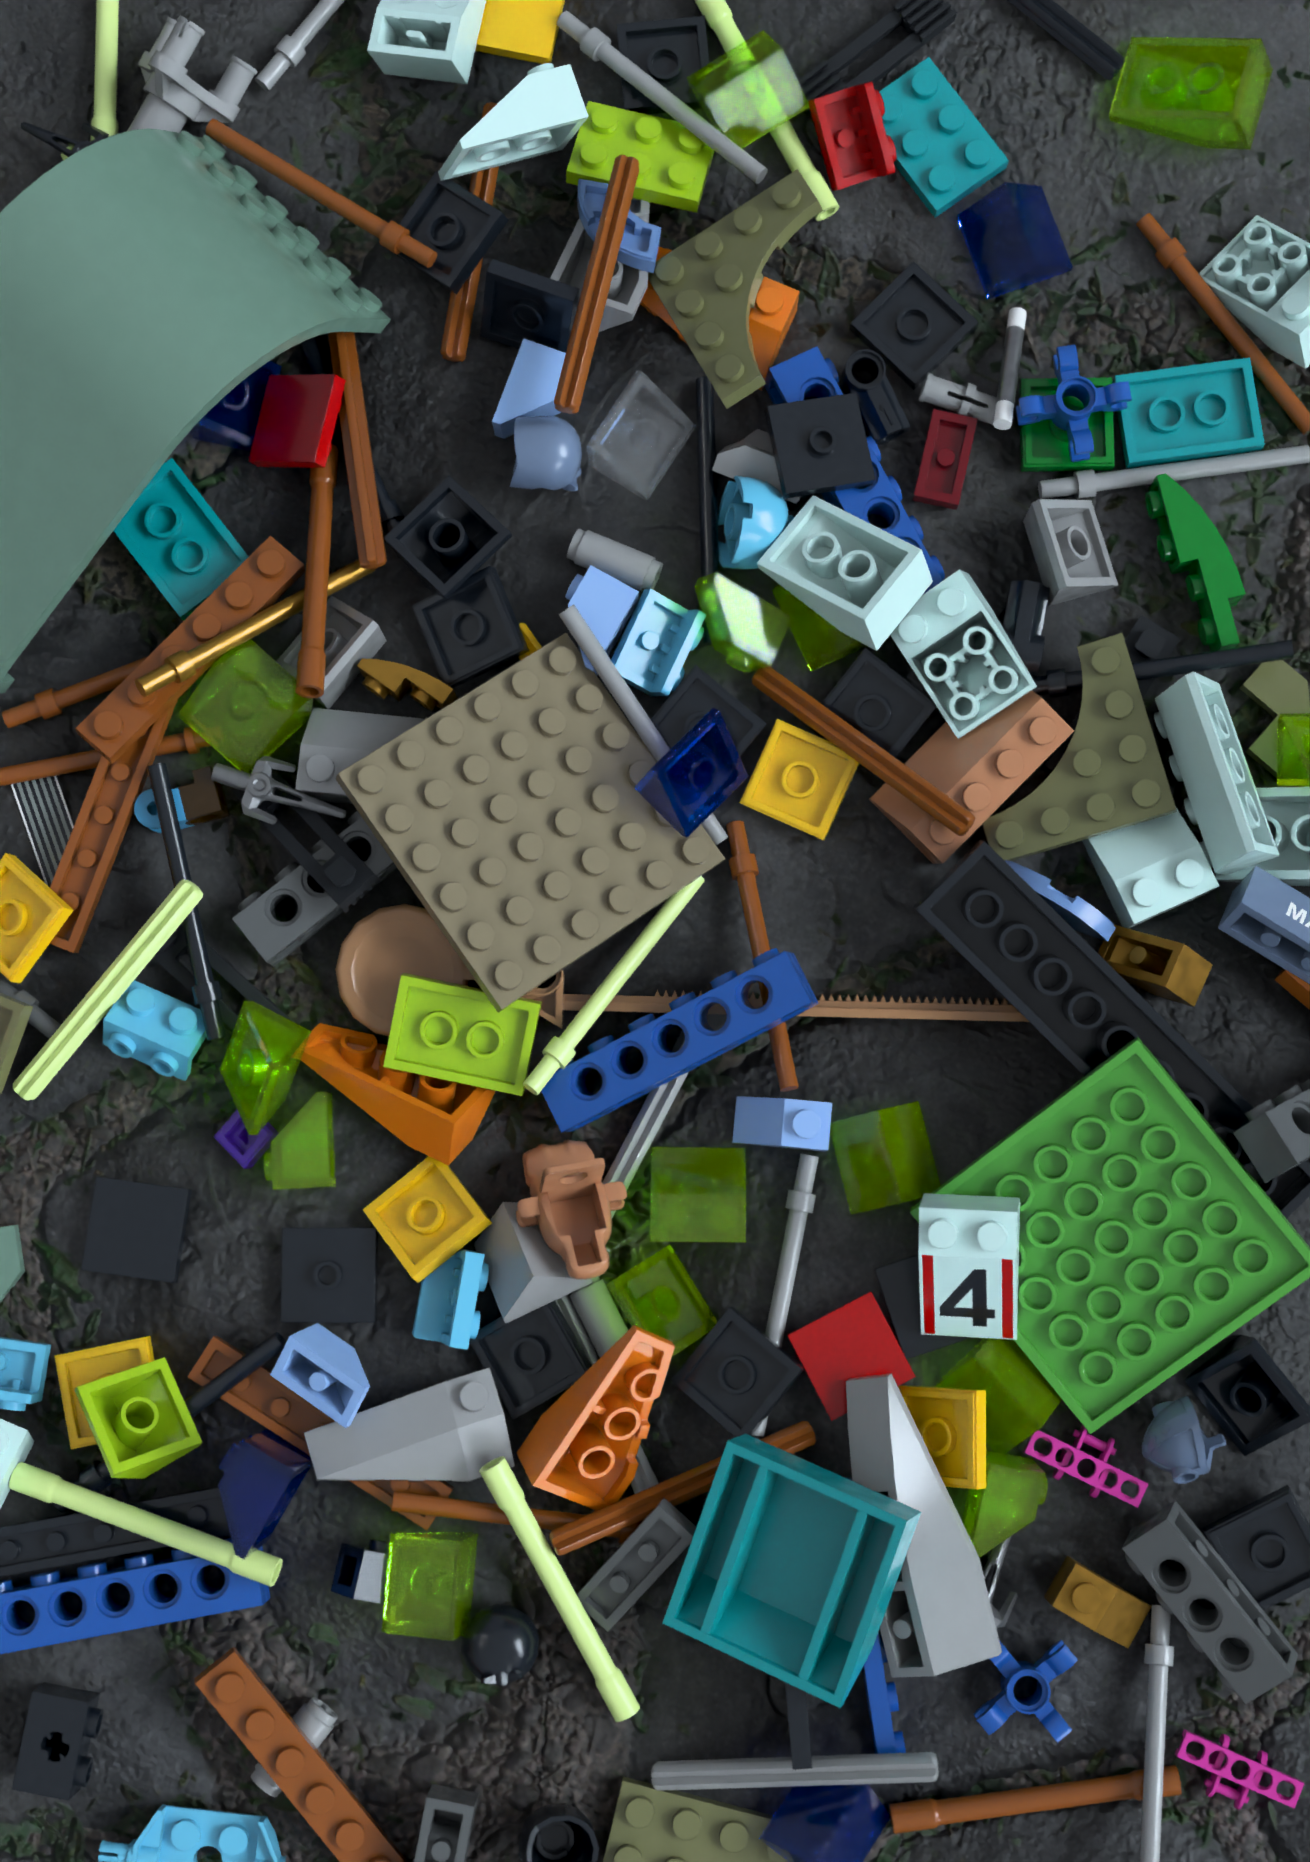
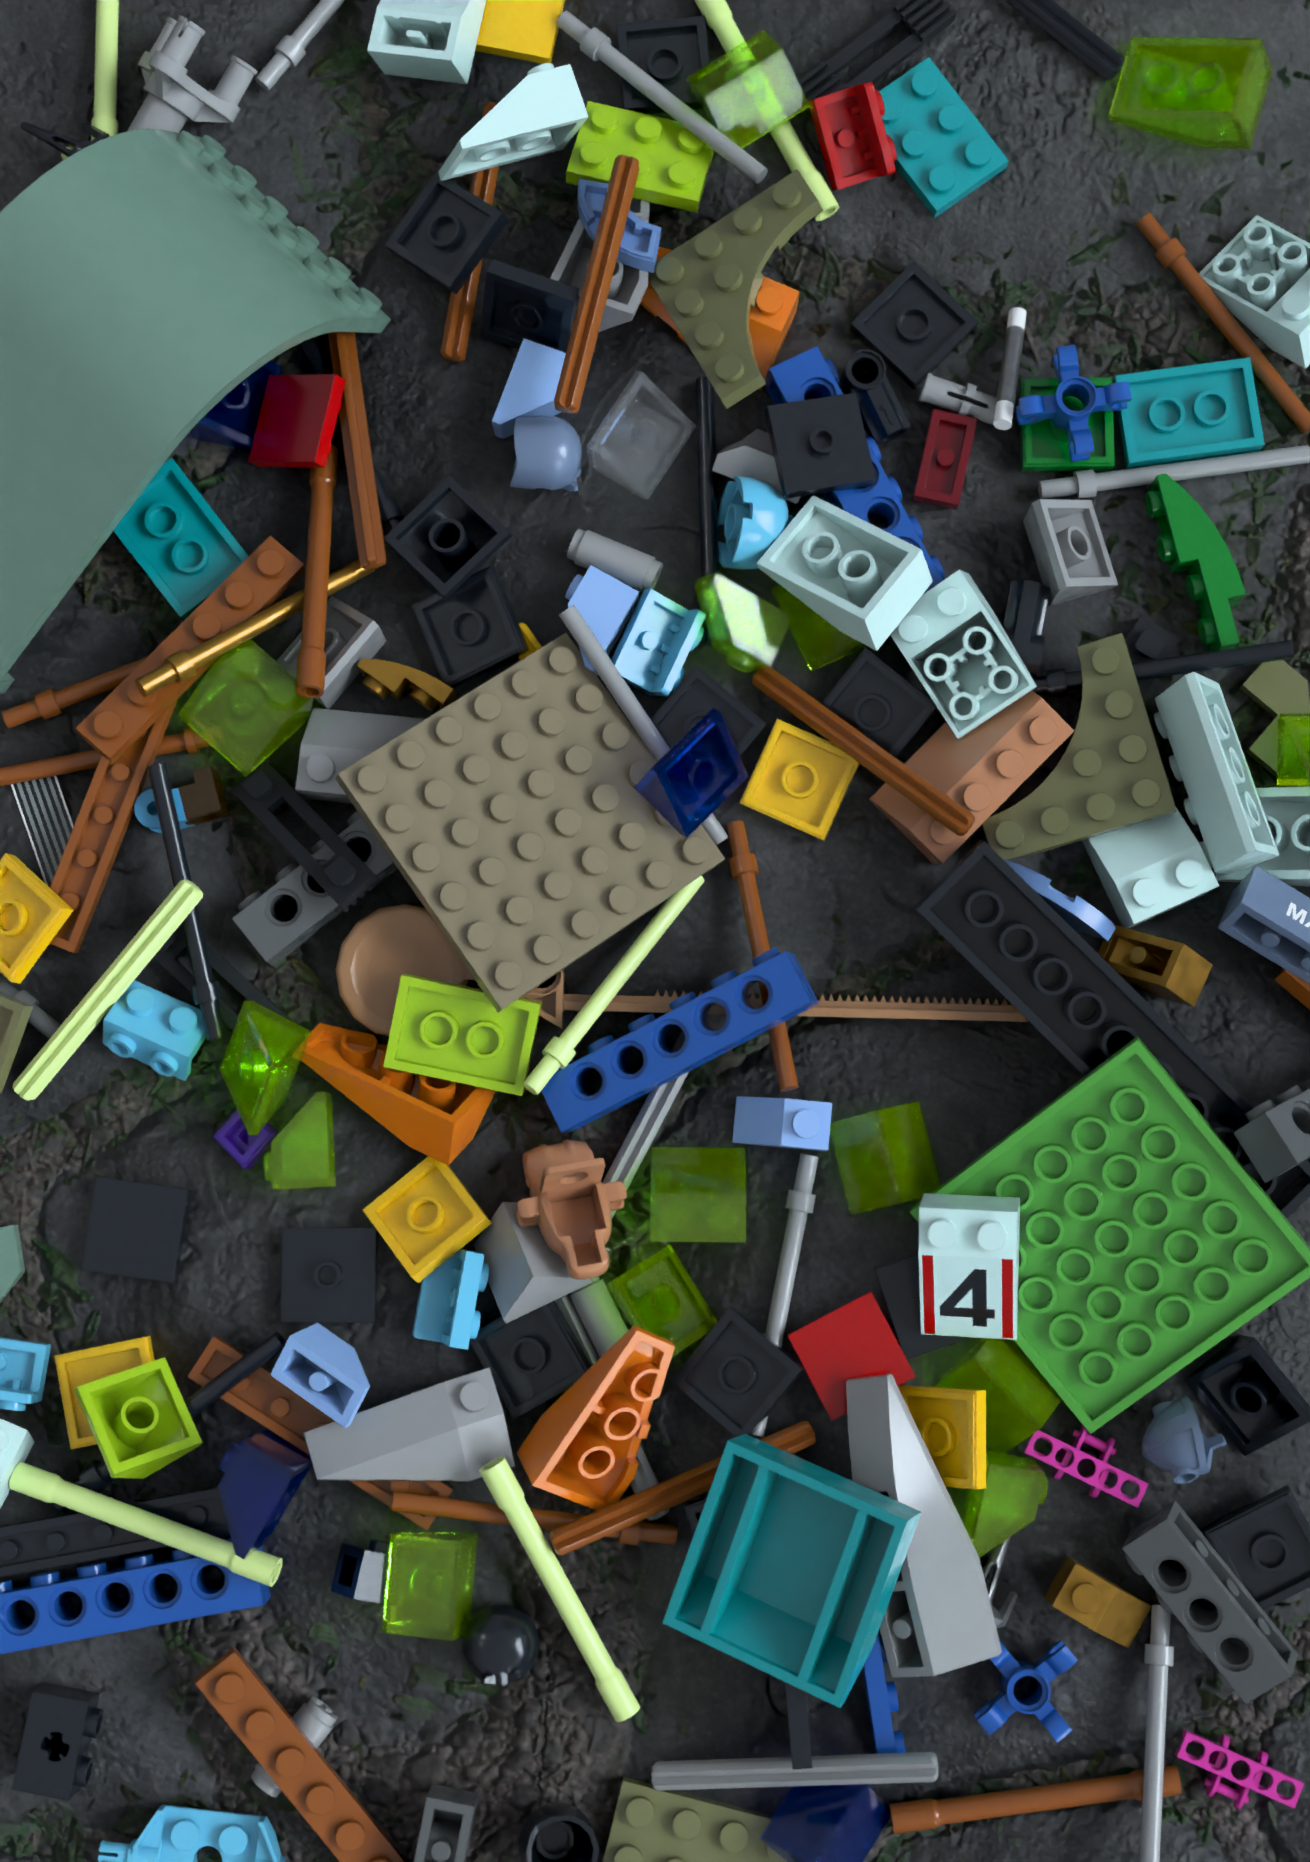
(260, 787): flat silver piece -> none
(391, 234): dark orange bar -> none
(636, 1564): dark grey plate -> none
(1013, 239): clear blue slope -> none

